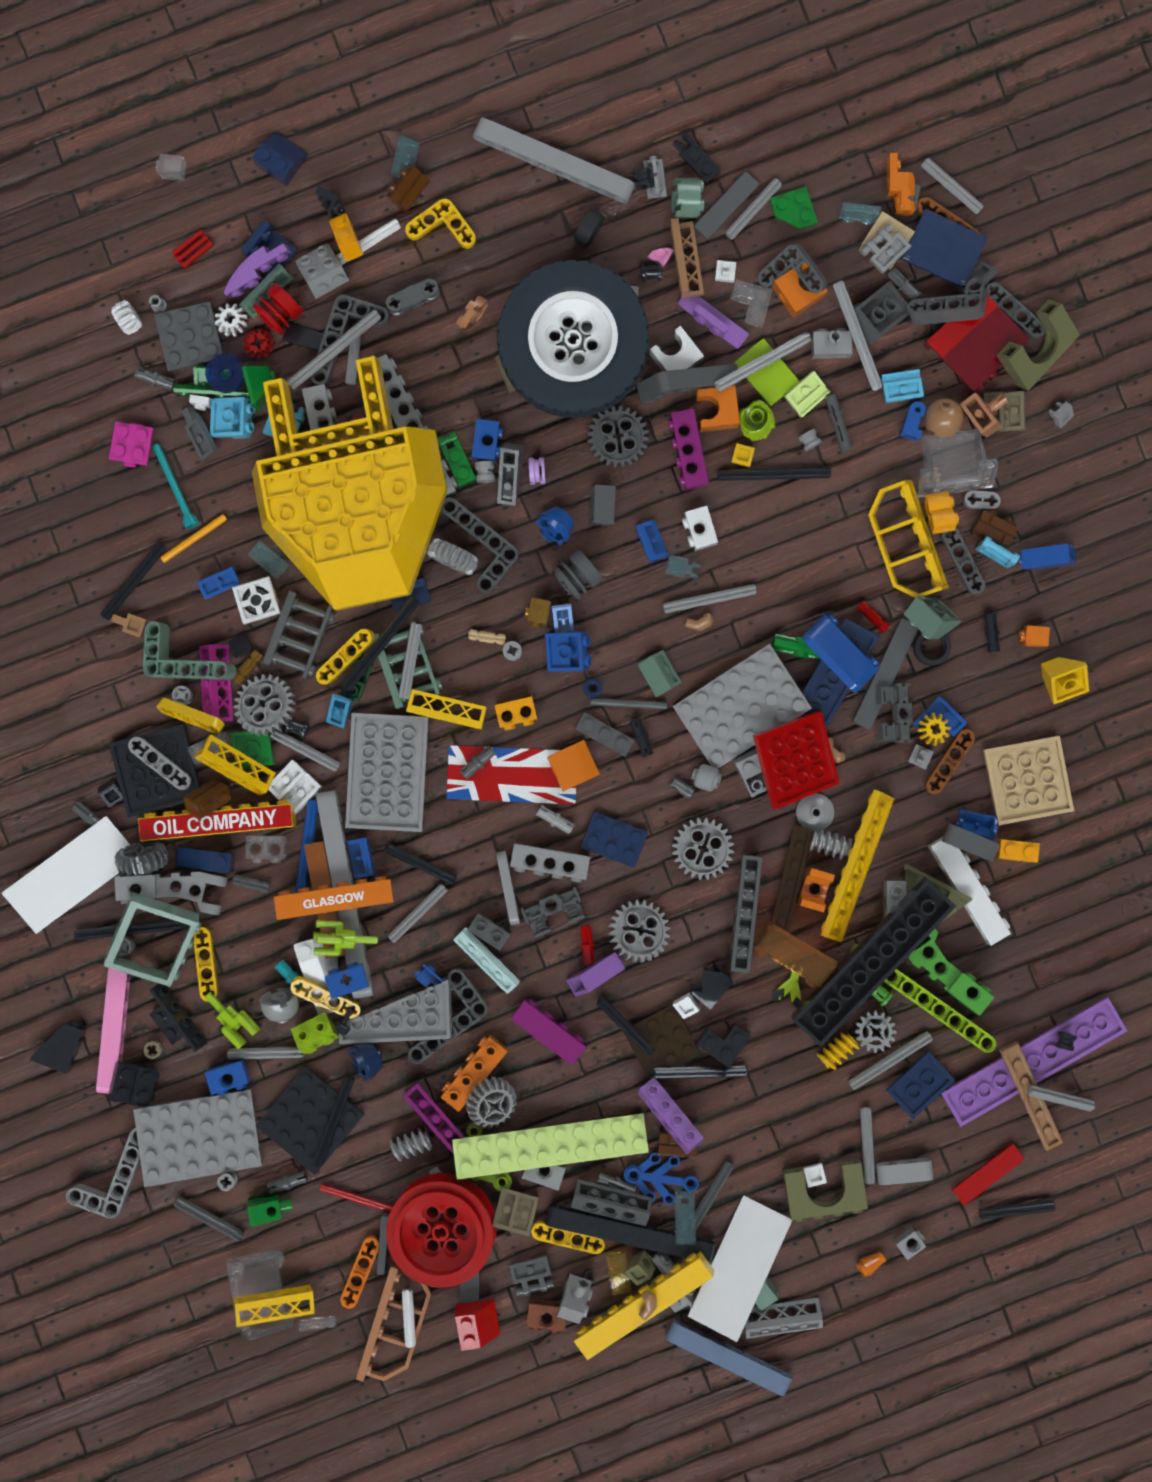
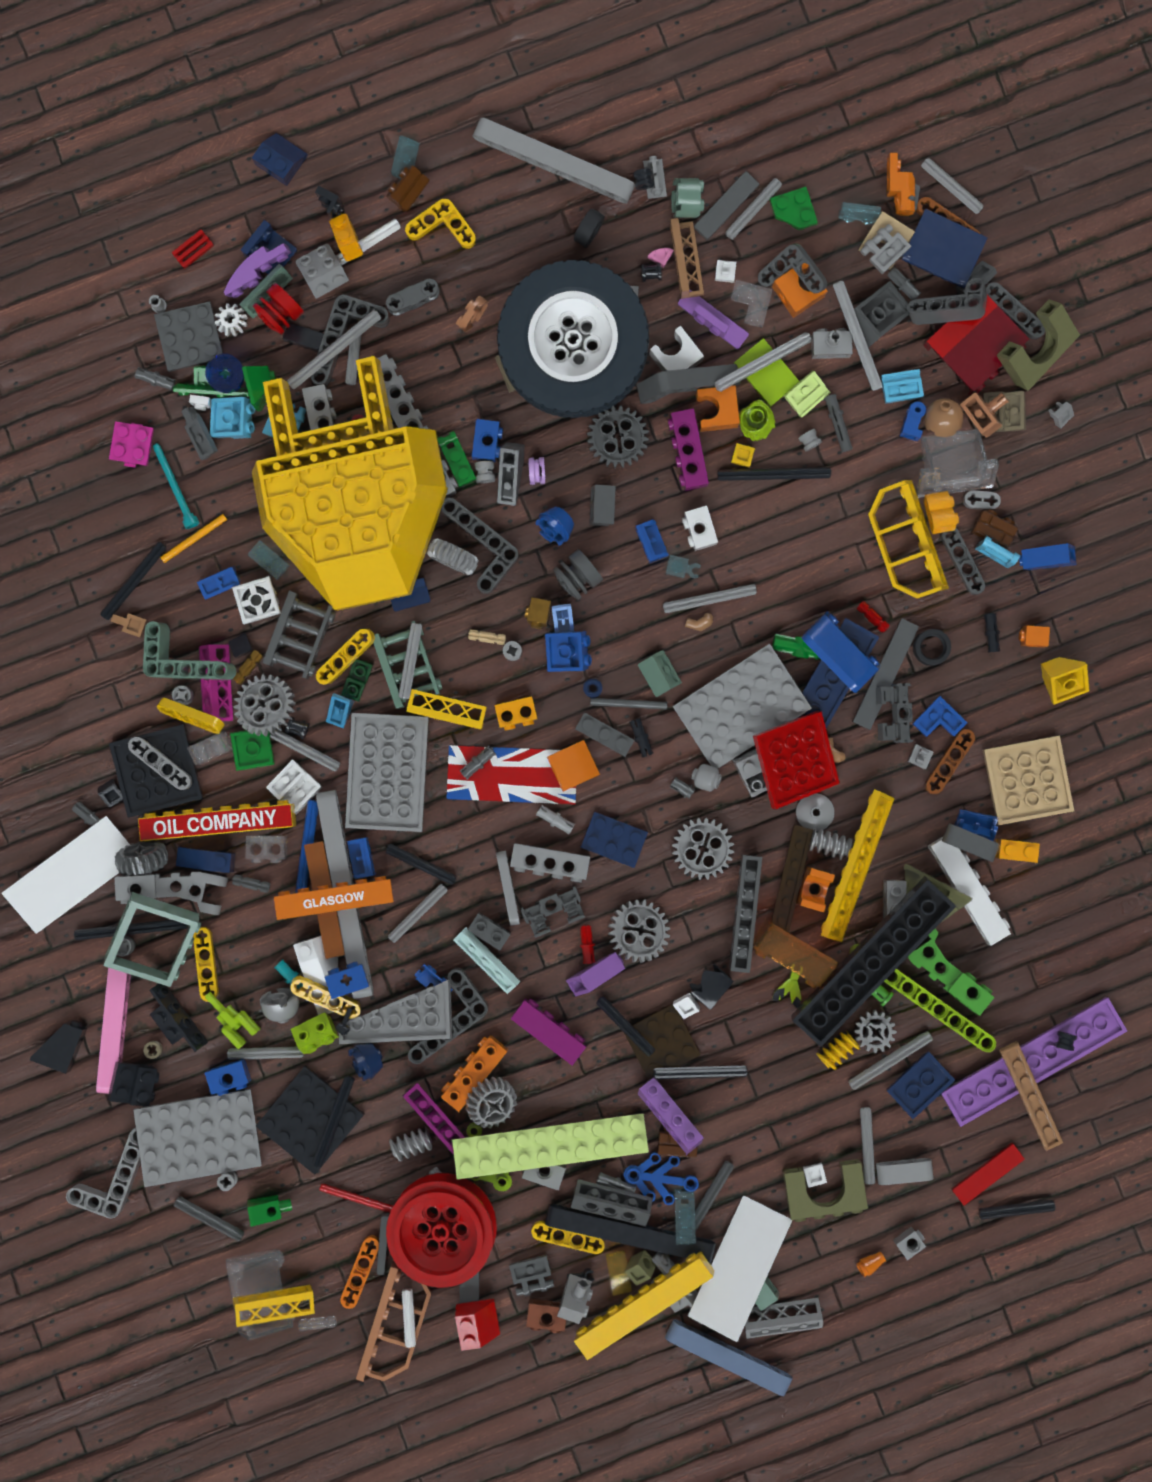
(126, 317): white gear -> none
(171, 167): clear brick -> none
(207, 798): reddish brown brick -> none
(229, 770): yellow fence -> none
(266, 346): red gear -> none
(287, 1182): dark grey pin -> none
(339, 938): lime plant -> none
(380, 643): black axle -> none
(515, 1212): dark tan slope -> none
(650, 1304): medium nougat arm -> none
(697, 159): black hinge -> none
(725, 1048): black brick -> none
(931, 617): sand green slope -> none
(940, 726): yellow gear -> none
(1060, 1098): light grey axle -> none

